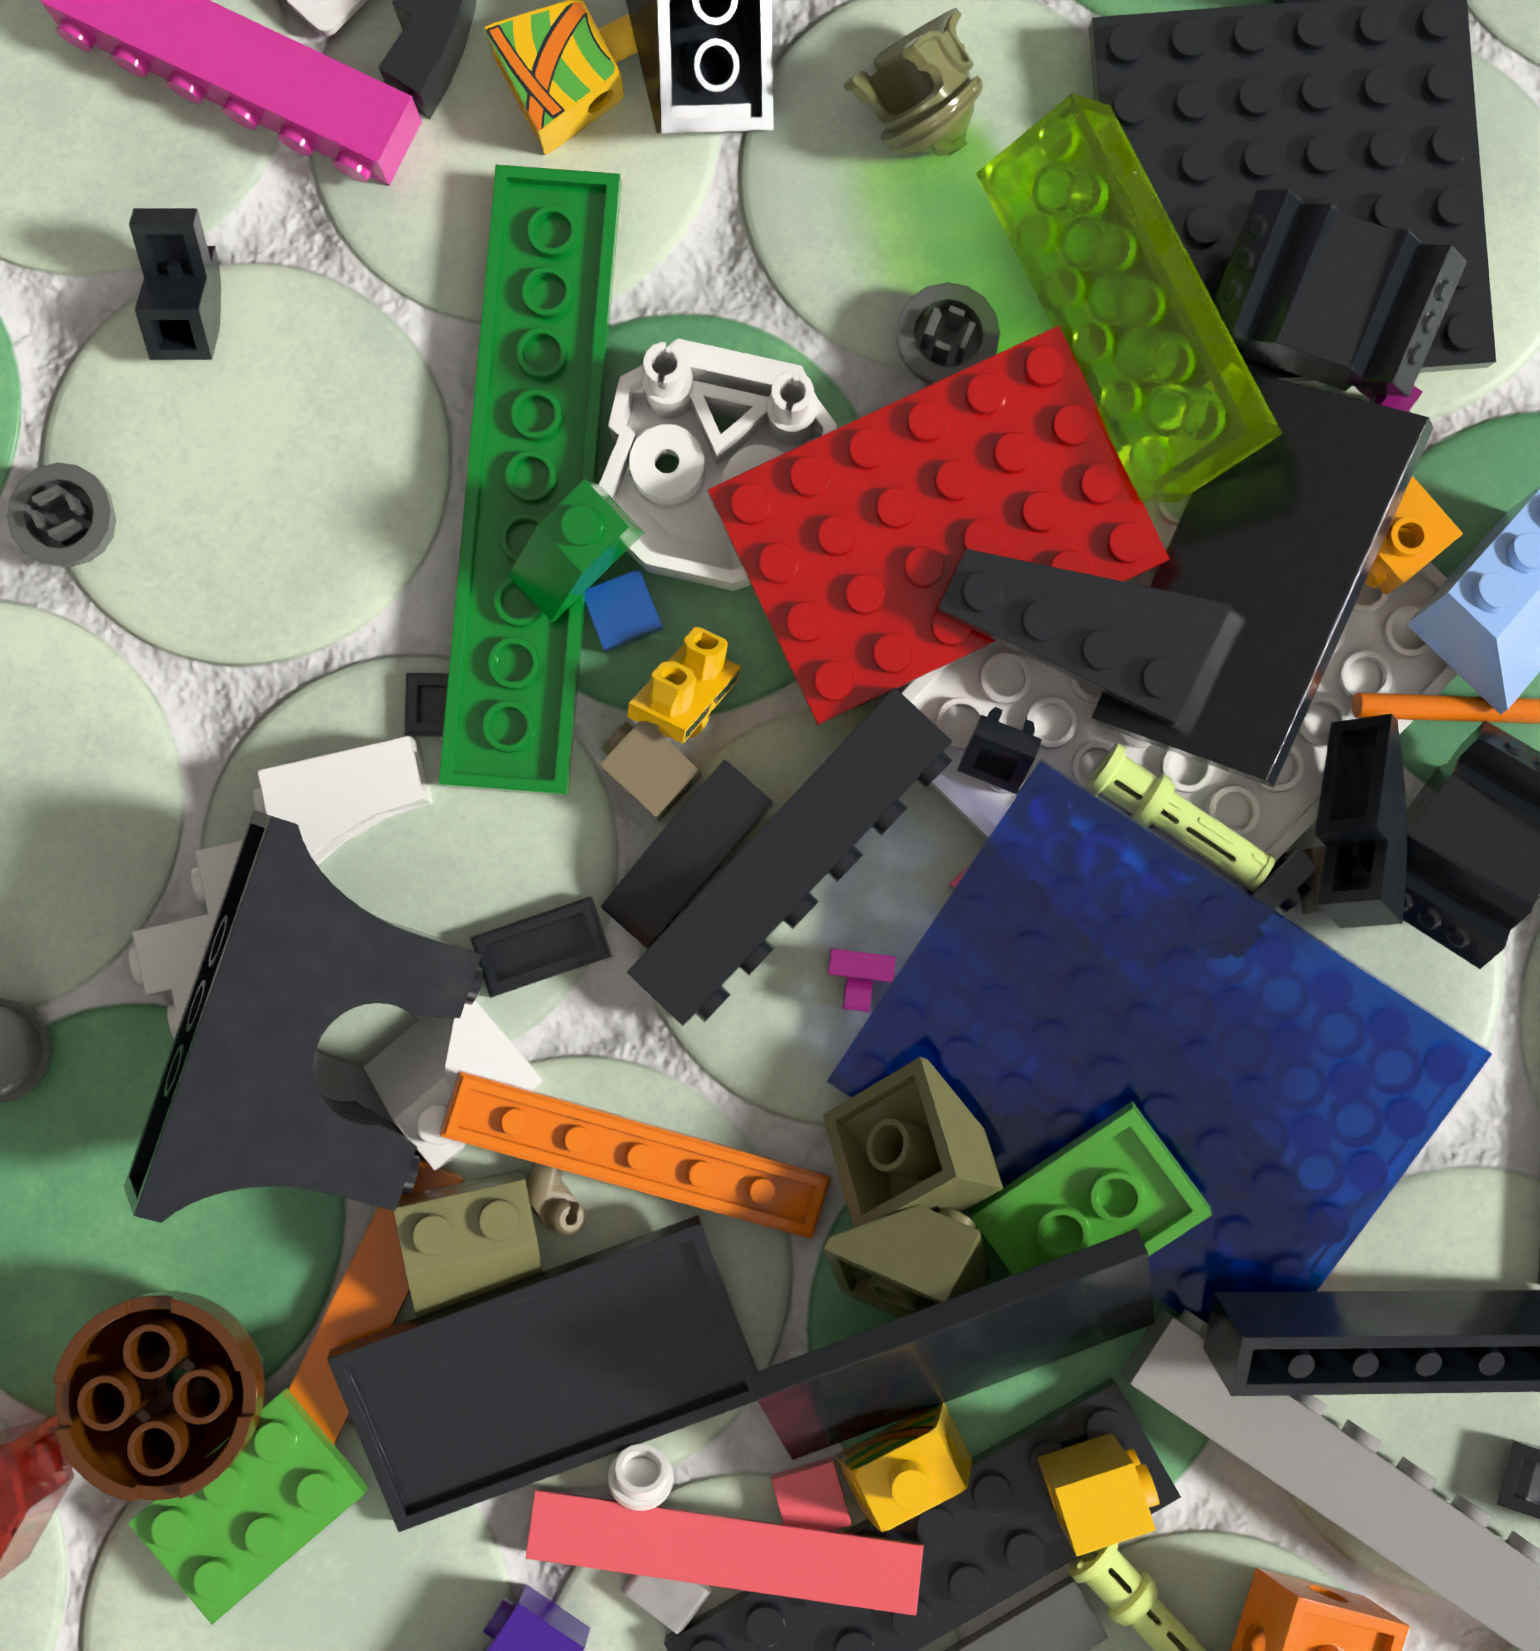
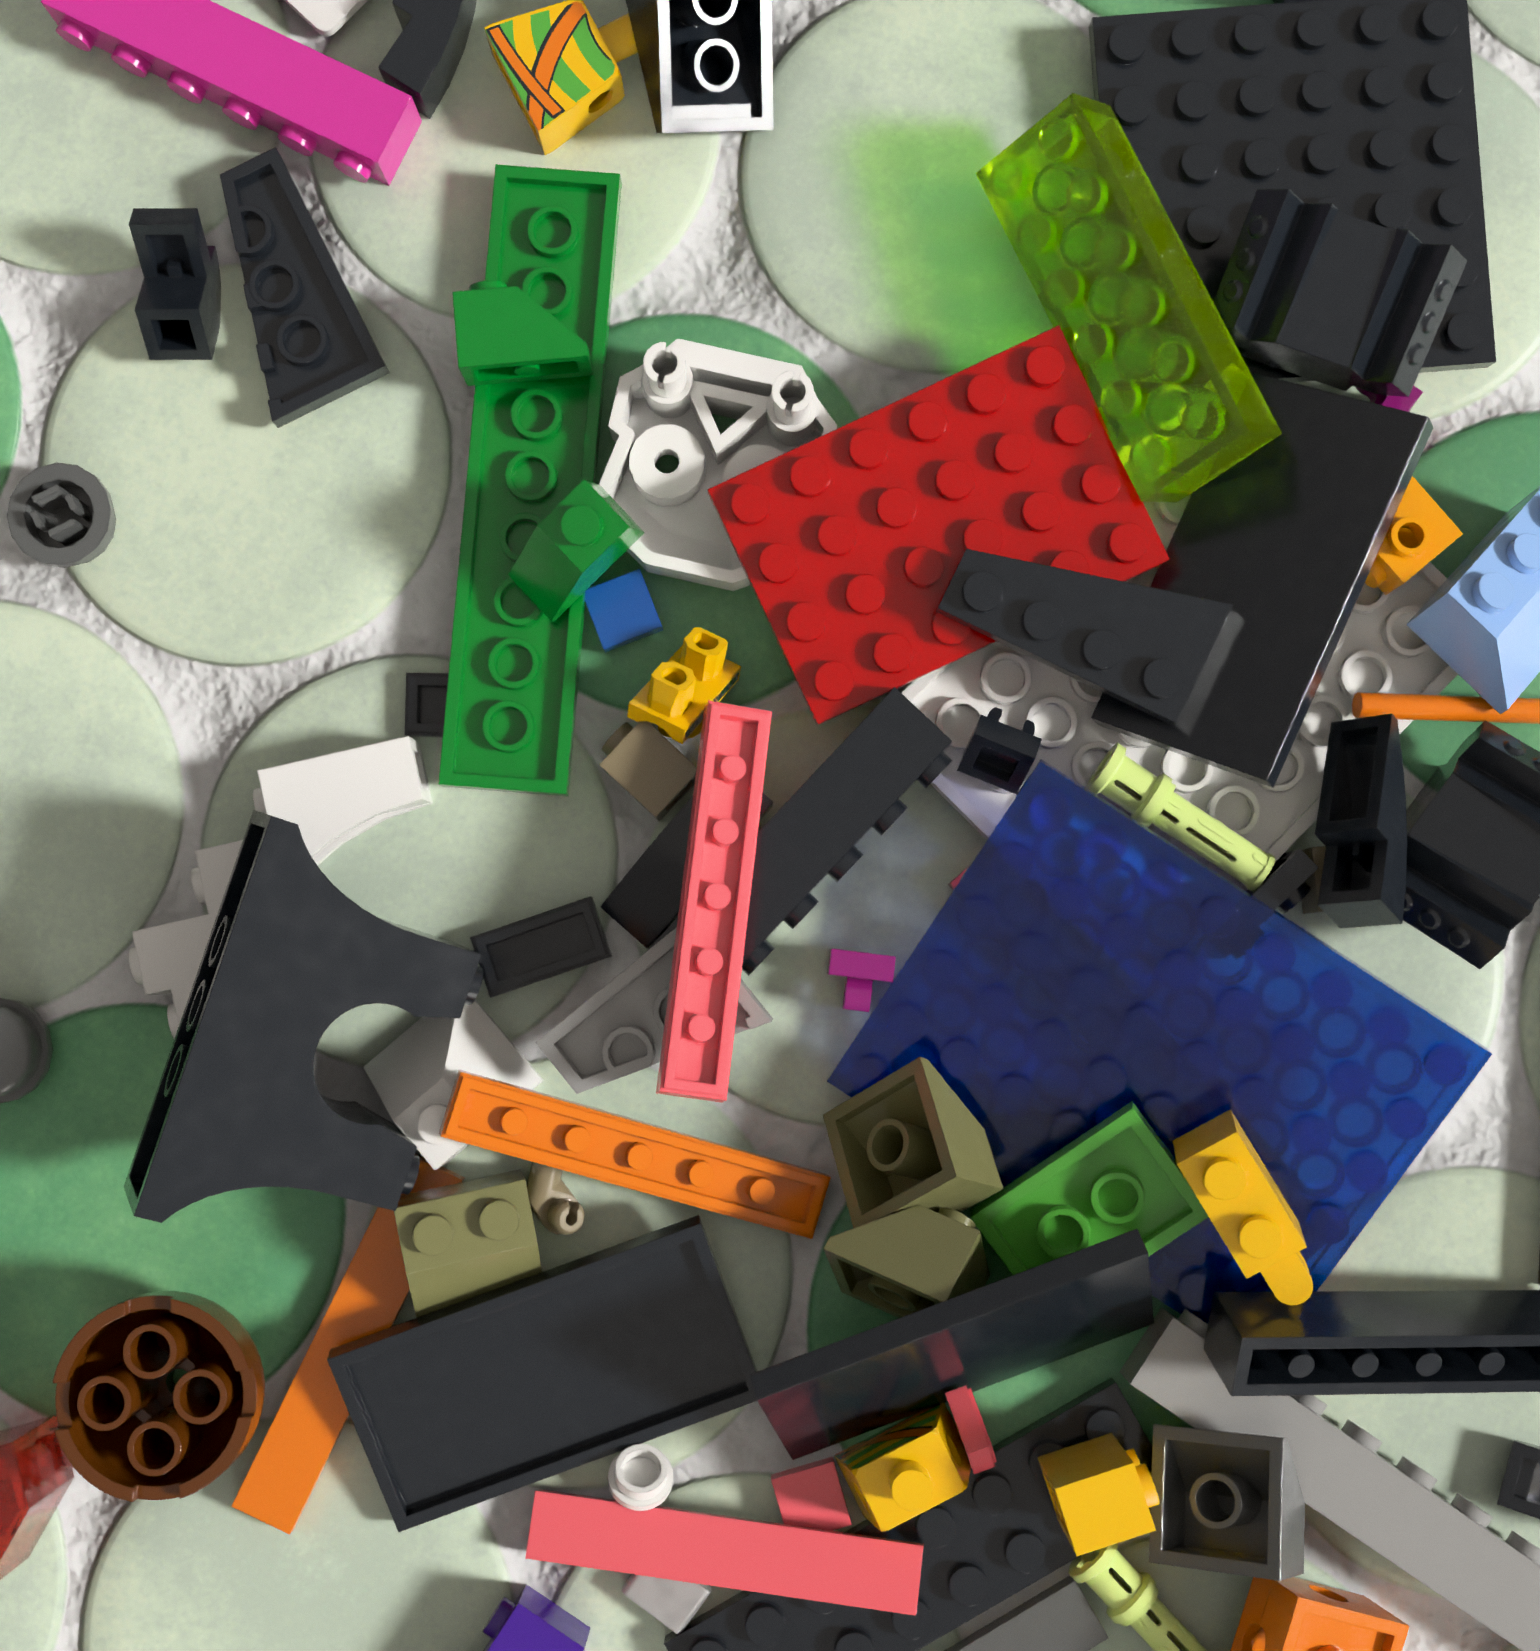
(255, 1512): bright green plate -> none
(301, 309): none -> black wing
(513, 338): none -> green slope
(625, 1021): none -> light grey wing
(714, 903): none -> coral tile
(922, 89): olive helmet -> none
(946, 331): dark grey piece -> none
(971, 1429): none -> coral tile
(1226, 1503): none -> dark grey slope
(1245, 1206): none -> yellow brick

